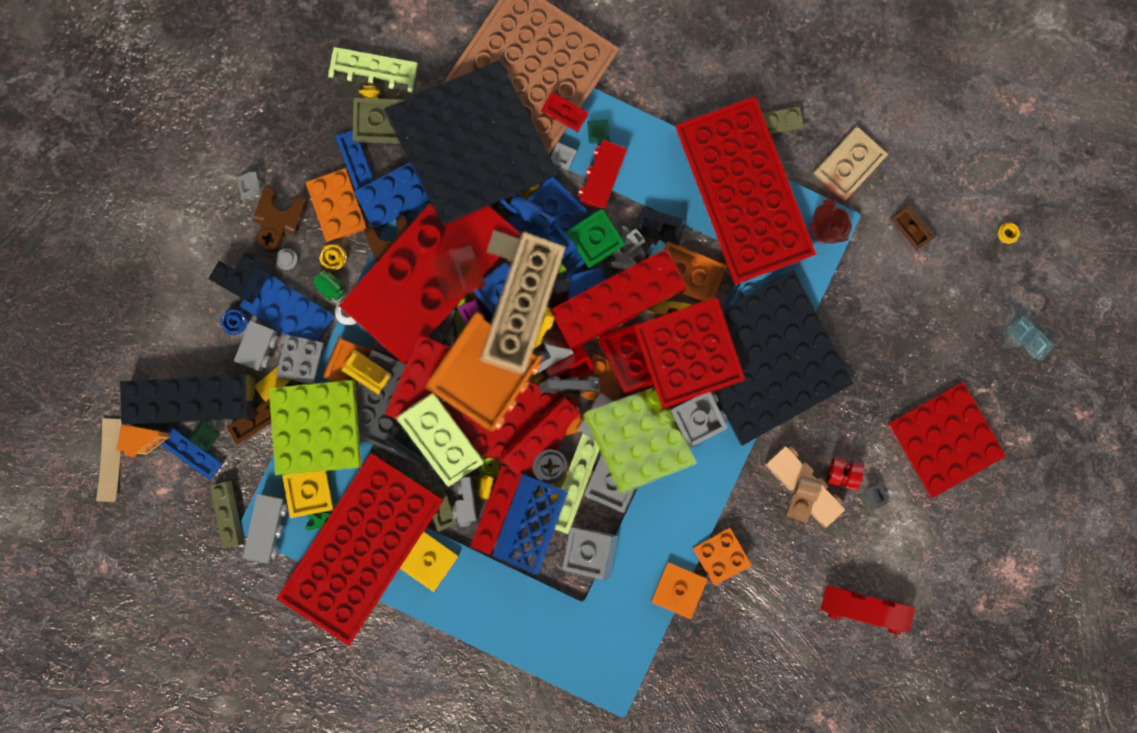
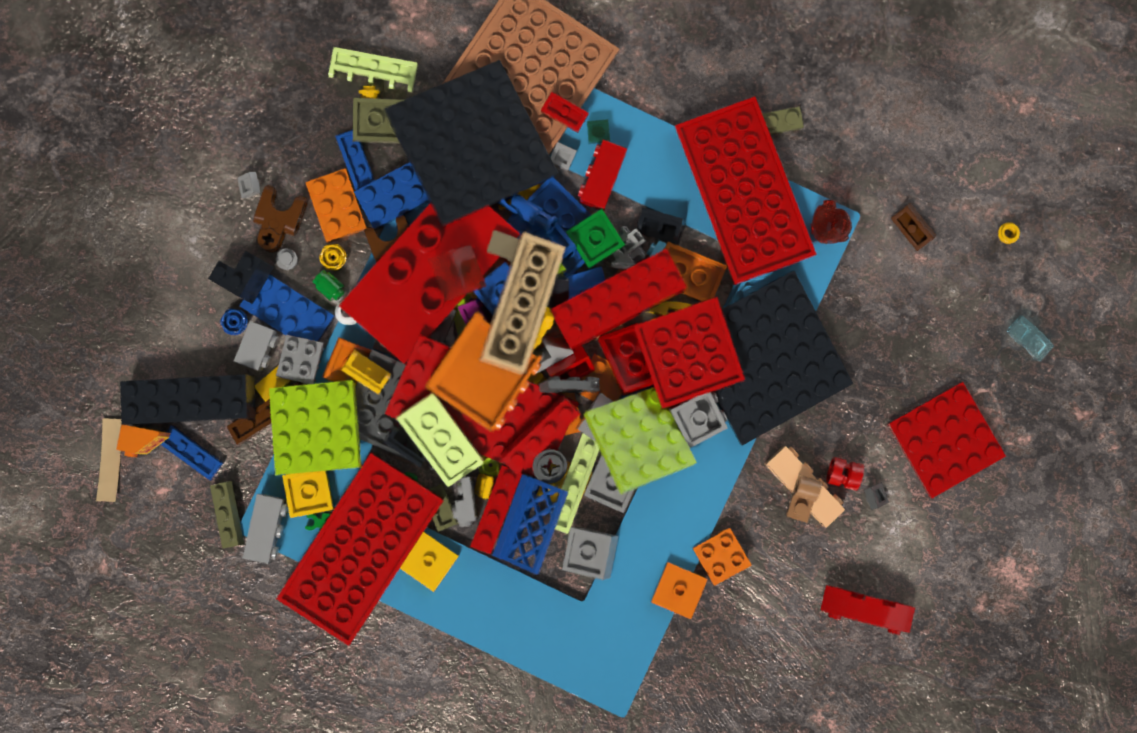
(203, 436): clear green plate -> none
(850, 163): tan tile -> none

